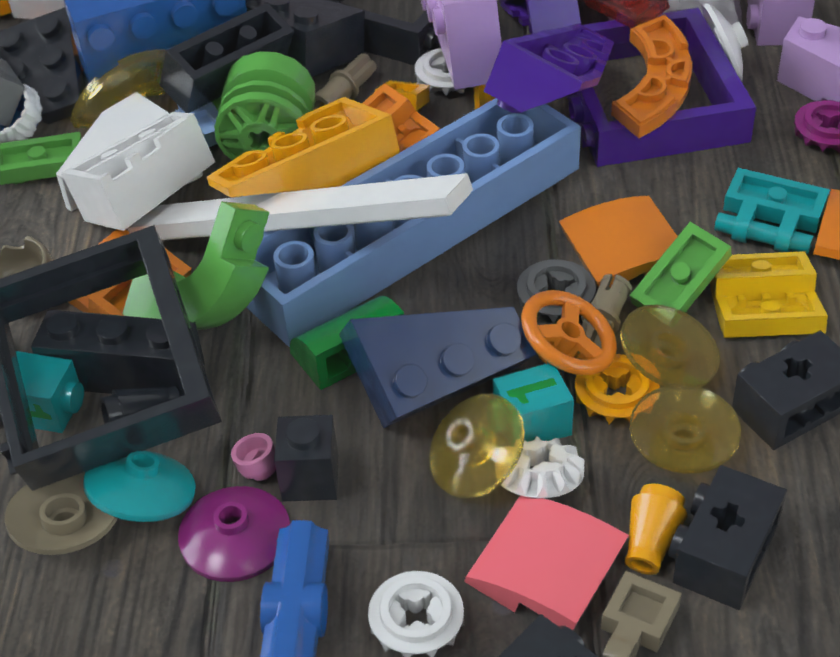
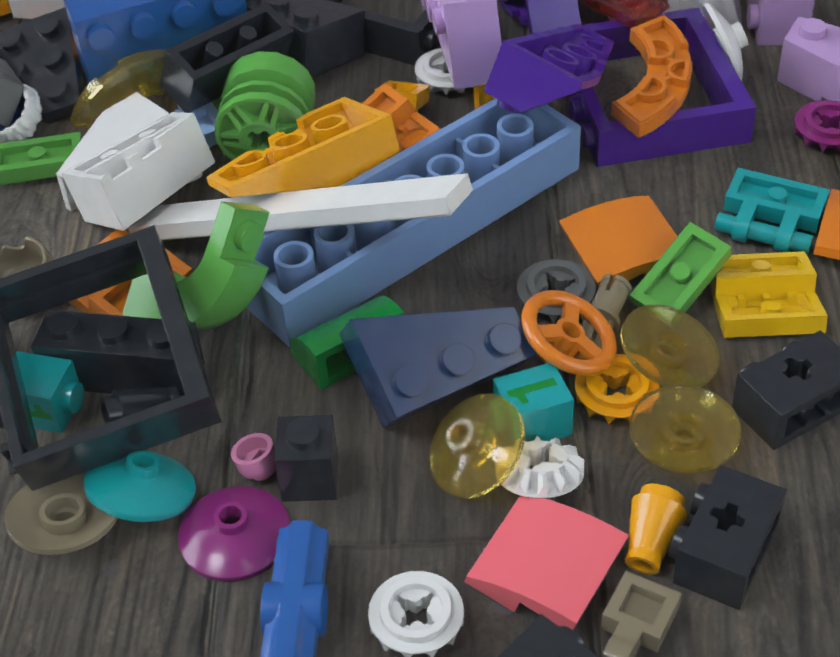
(346, 81): dark tan axle -> none

